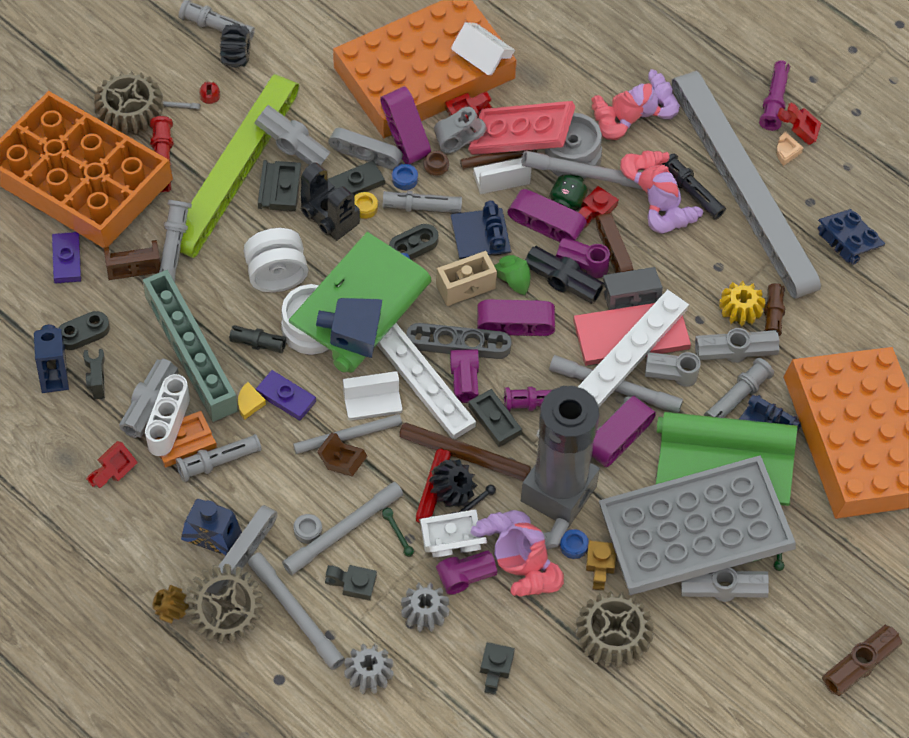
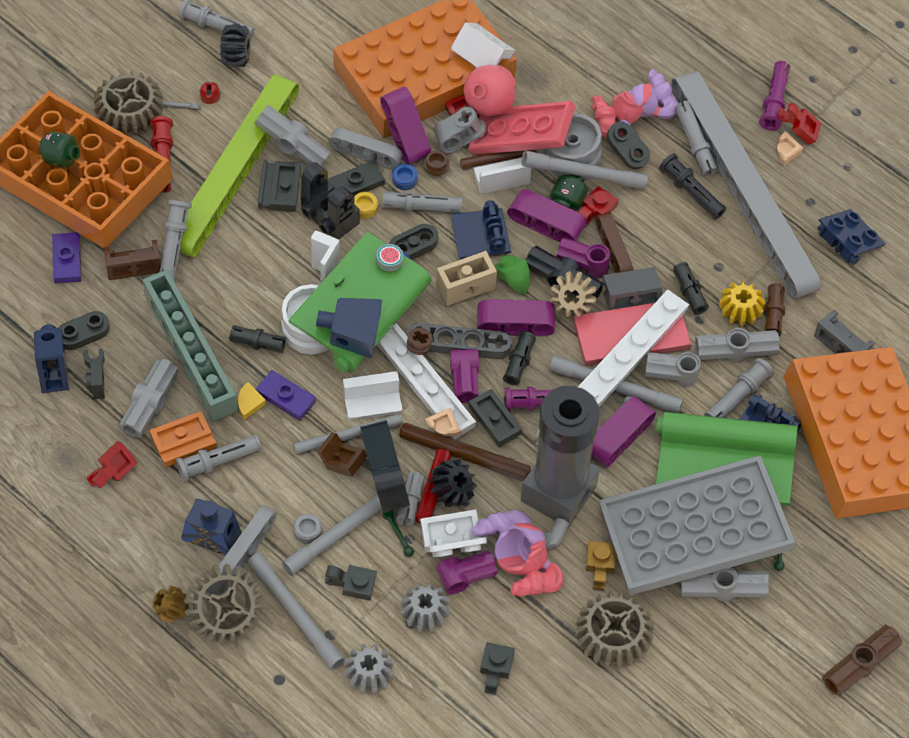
(59, 149): none -> dark green head
(167, 426): white beam -> none
(275, 260): white wheel -> none
(324, 253): none -> white panel
(385, 466): none -> black beam
(389, 257): none -> tile
(413, 487): none -> light grey axle
(415, 346): none -> reddish brown bush
(444, 423): none -> light nougat tile
(489, 490): black hinge -> none
(490, 90): none -> coral cylinder
(519, 358): none -> pearl dark grey pin
(574, 544): blue tile -> none
(579, 302): none -> tan gear
(625, 146): none -> pearl dark grey plate
(661, 190): hair -> none
(690, 288): none -> pearl dark grey pin
(700, 147): none -> light grey pin
(838, 337): none -> dark grey hinge

